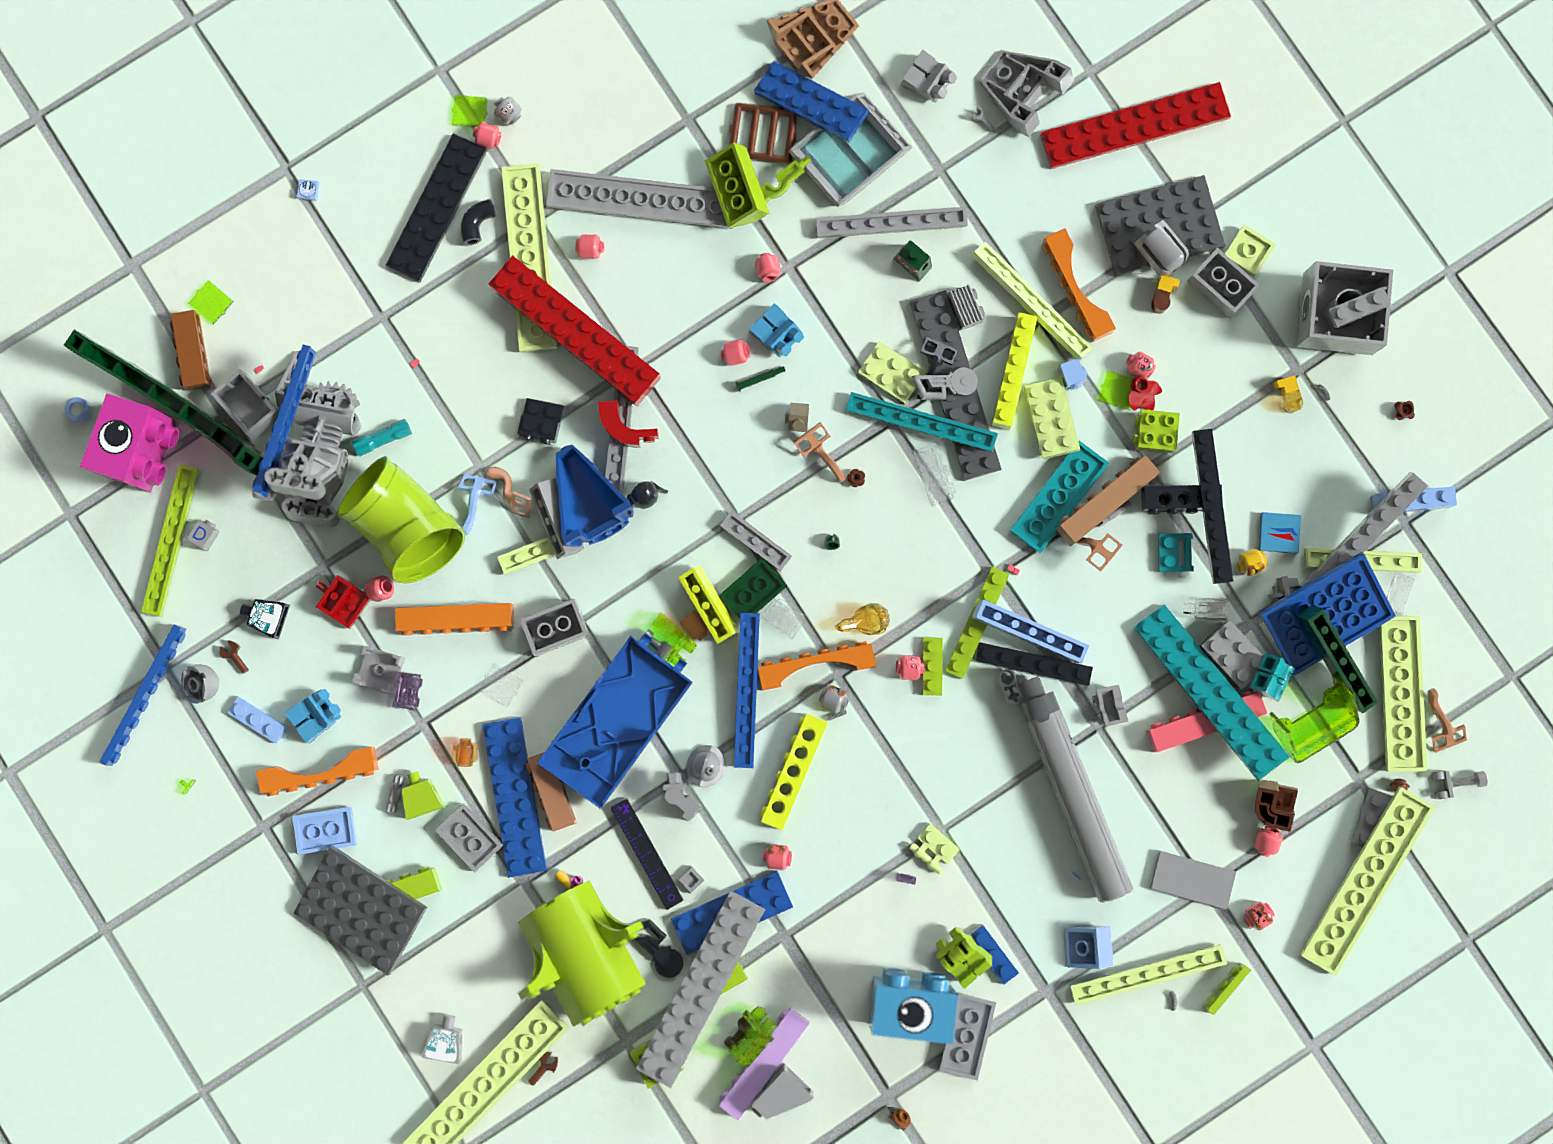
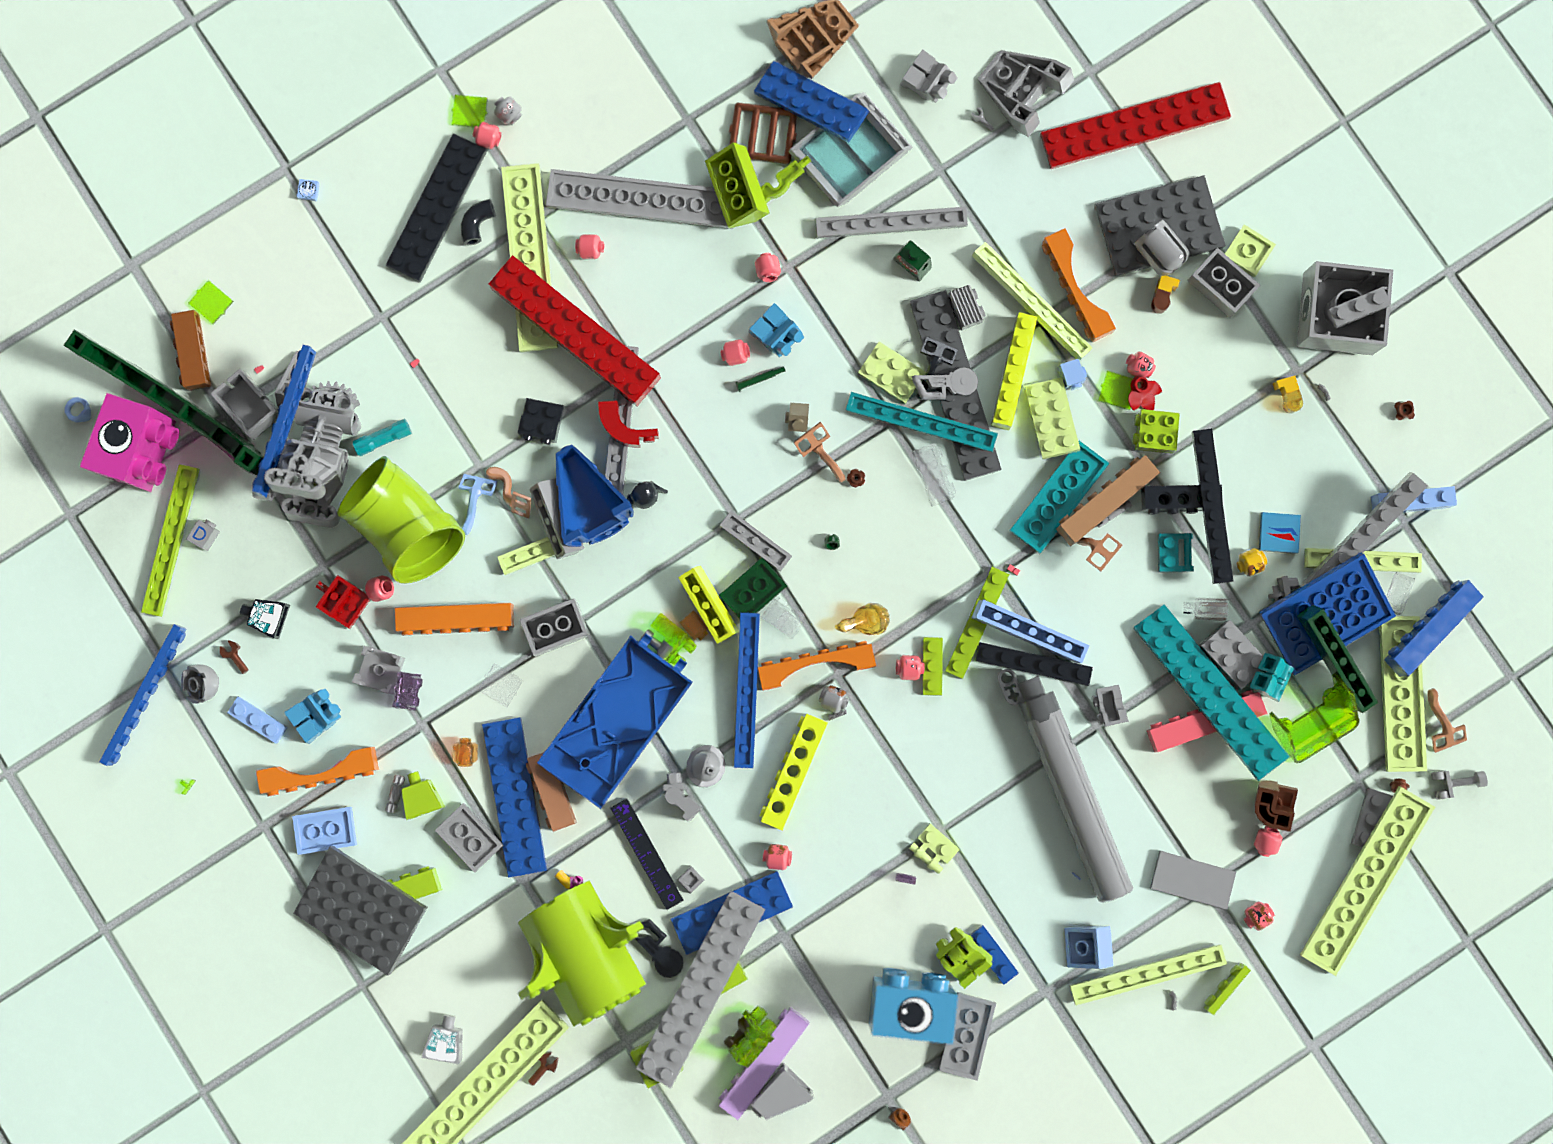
(1433, 628): none -> brick

